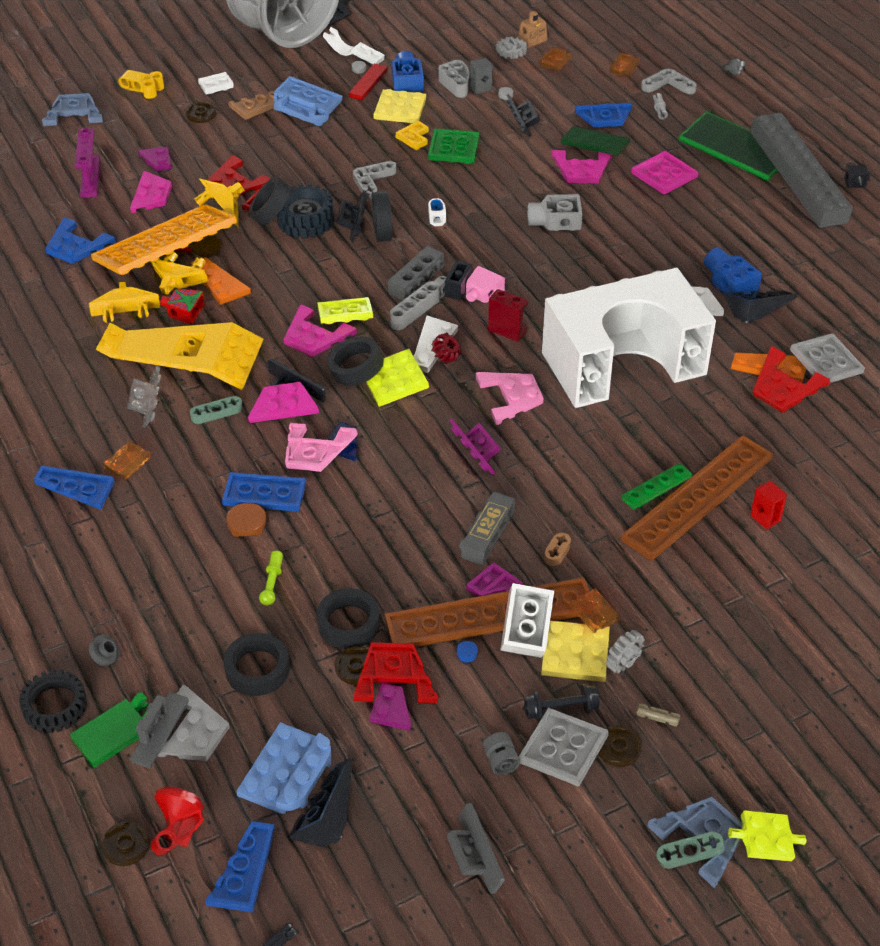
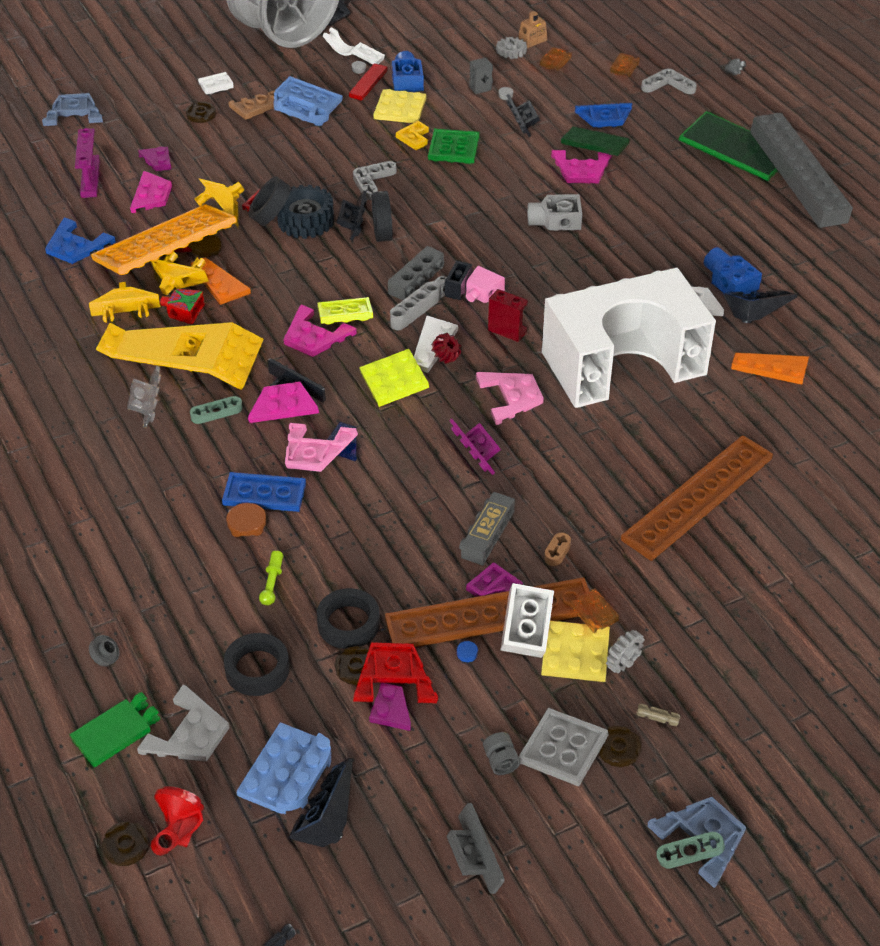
(58, 720): black tyre -> none
(78, 485): blue wing -> none
(127, 460): clear orange plate -> none
(142, 82): yellow piece -> none
(157, 726): dark grey bracket -> none
(228, 176): red wing -> none
(244, 872): blue wing -> none
(350, 348): black tyre -> none
(437, 212): white rock -> none
(455, 77): light grey beam -> none
(533, 706): black piece -> none
(656, 486): green bracket -> none
(660, 106): light grey pin -> none
(664, 172): dark pink plate -> none
(767, 836): neon yellow plate -> none
(768, 504): red brick -> none
(781, 389): red wing -> none
(827, 357): light grey plate -> none
(856, 176): black brick -> none

